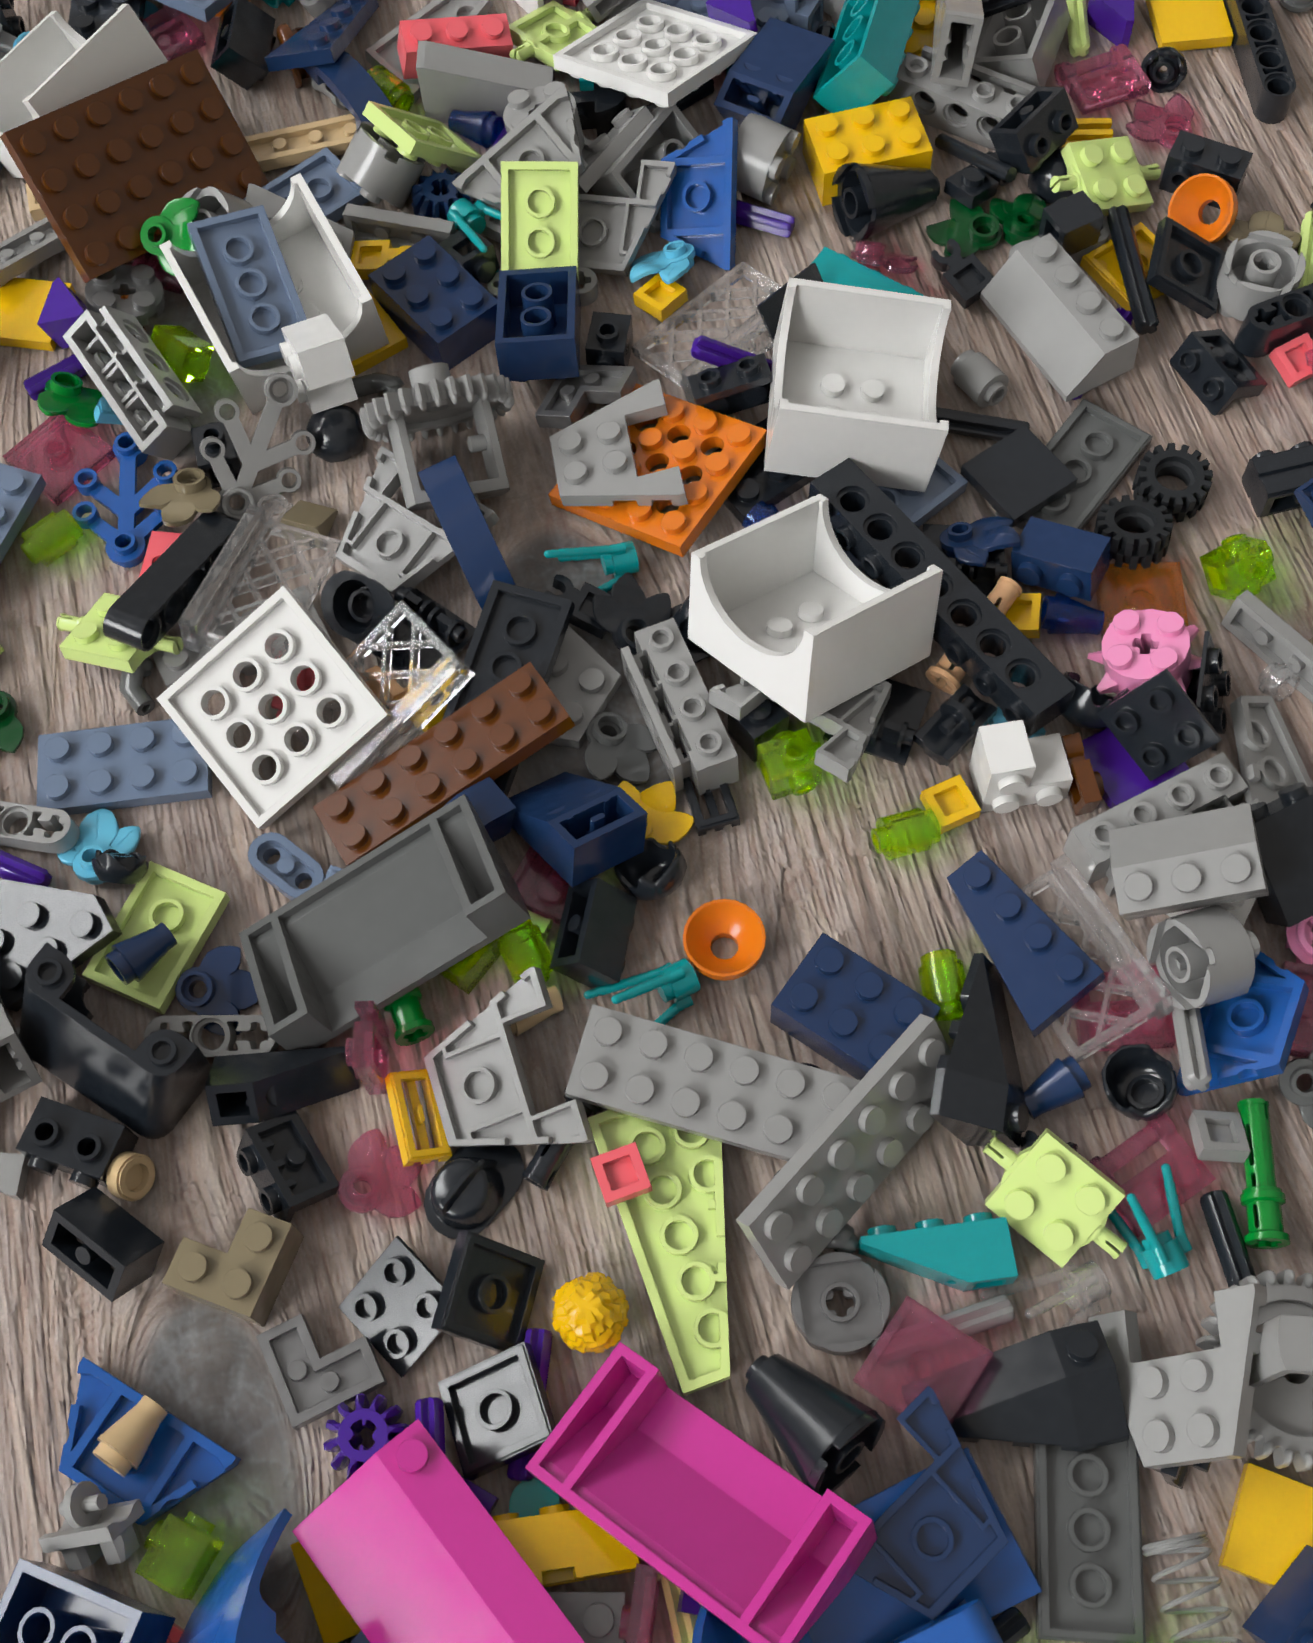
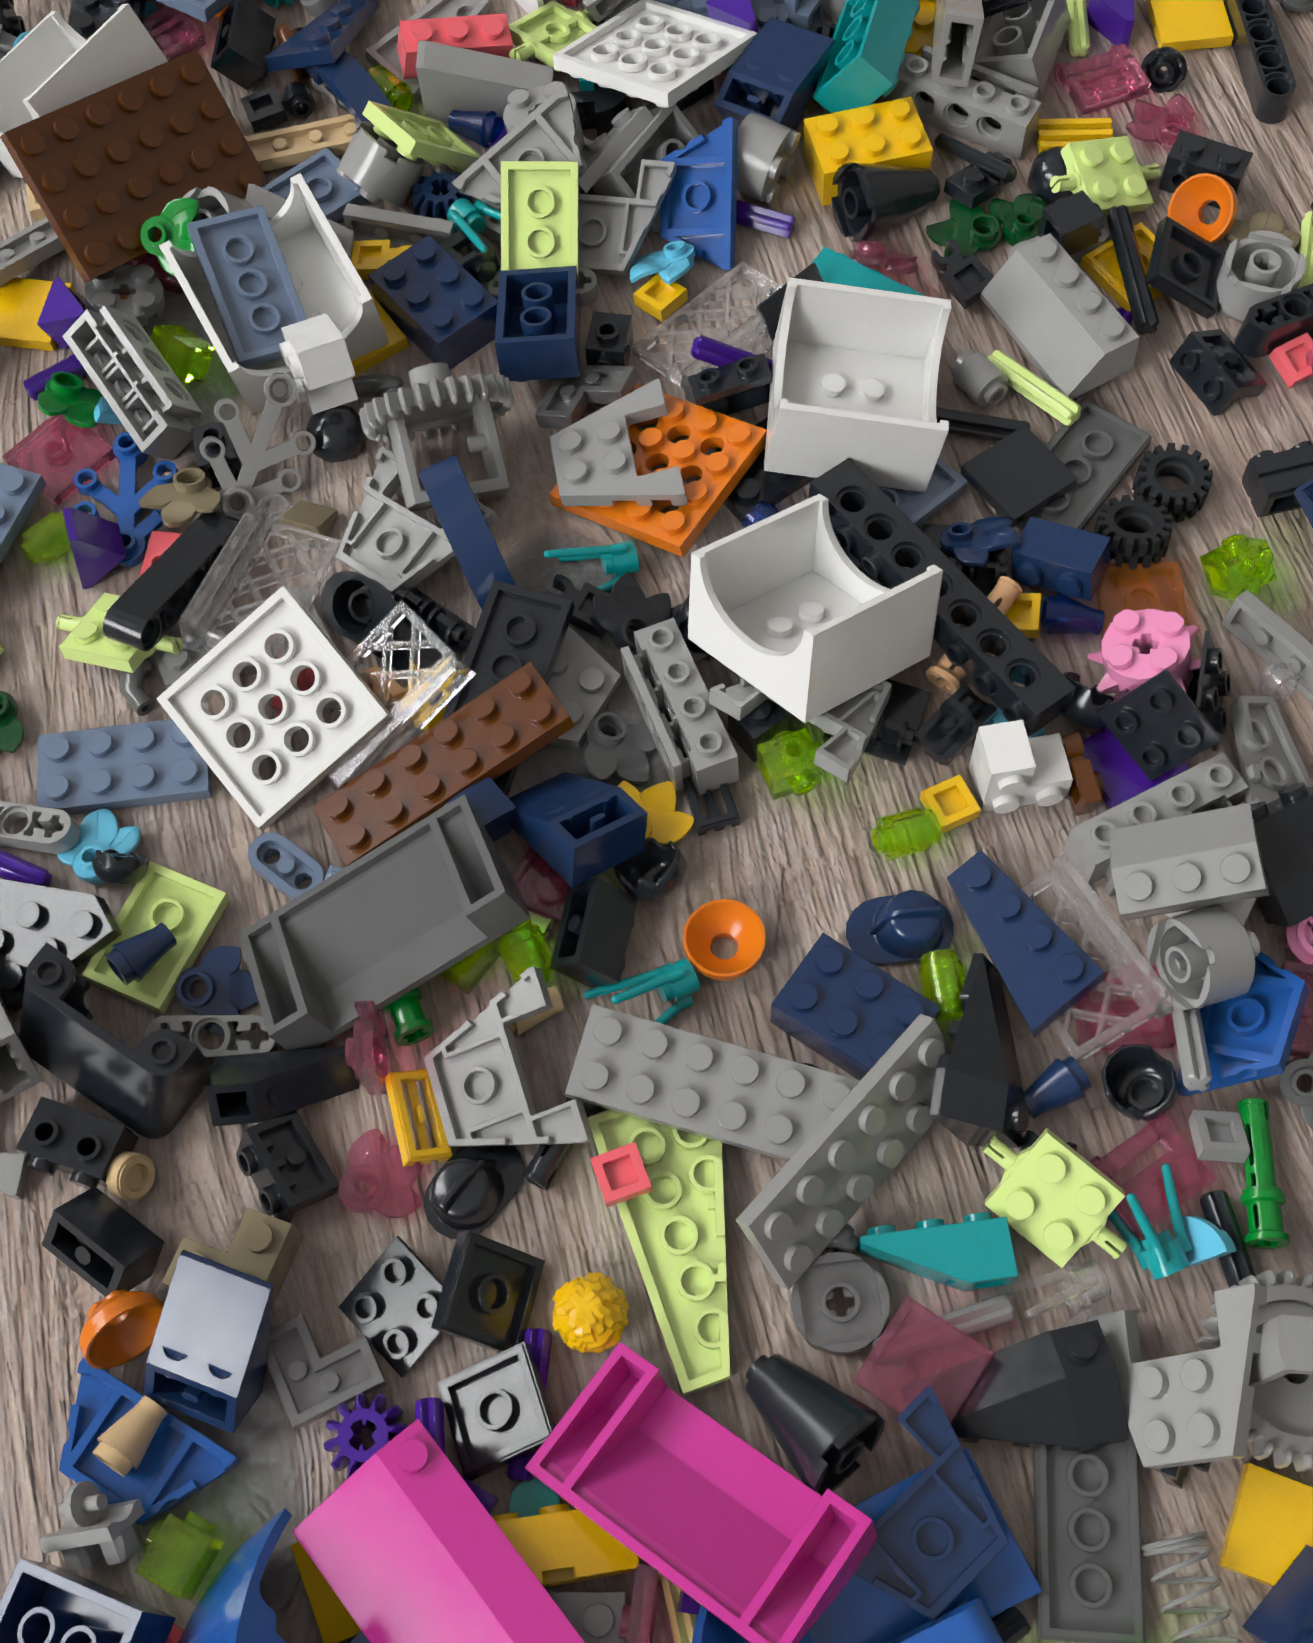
(94, 544): none -> dark purple slope
(120, 1328): none -> orange piece
(210, 1342): none -> slope
(268, 108): none -> black plate
(899, 927): none -> dark blue piece
(1034, 129): black brick -> none
(1037, 389): none -> yellowish green axle
(1206, 1240): none -> medium azure tile

